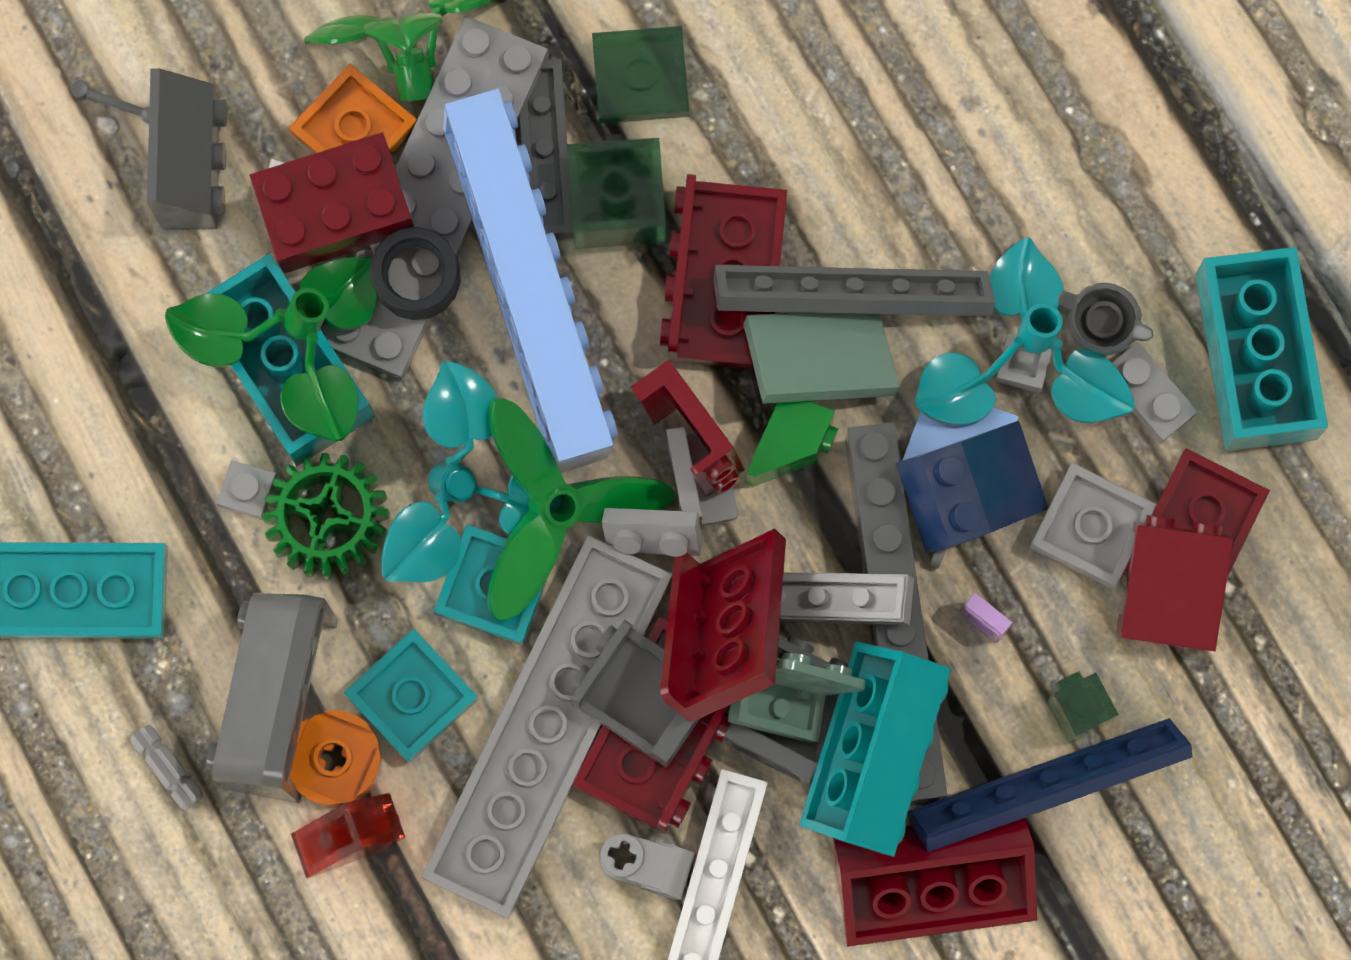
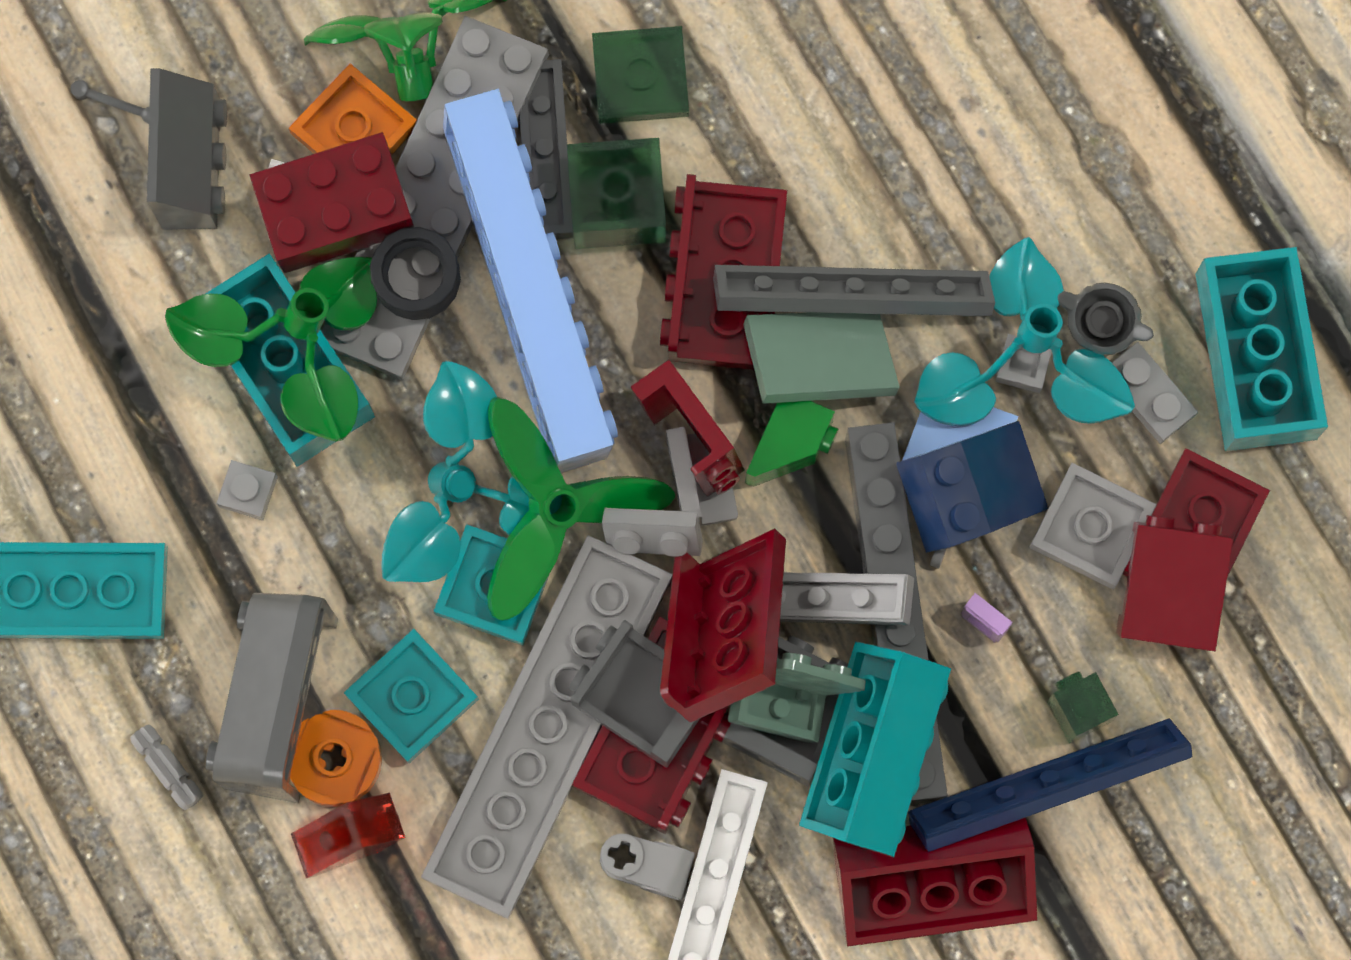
(305, 508): green gear -> none

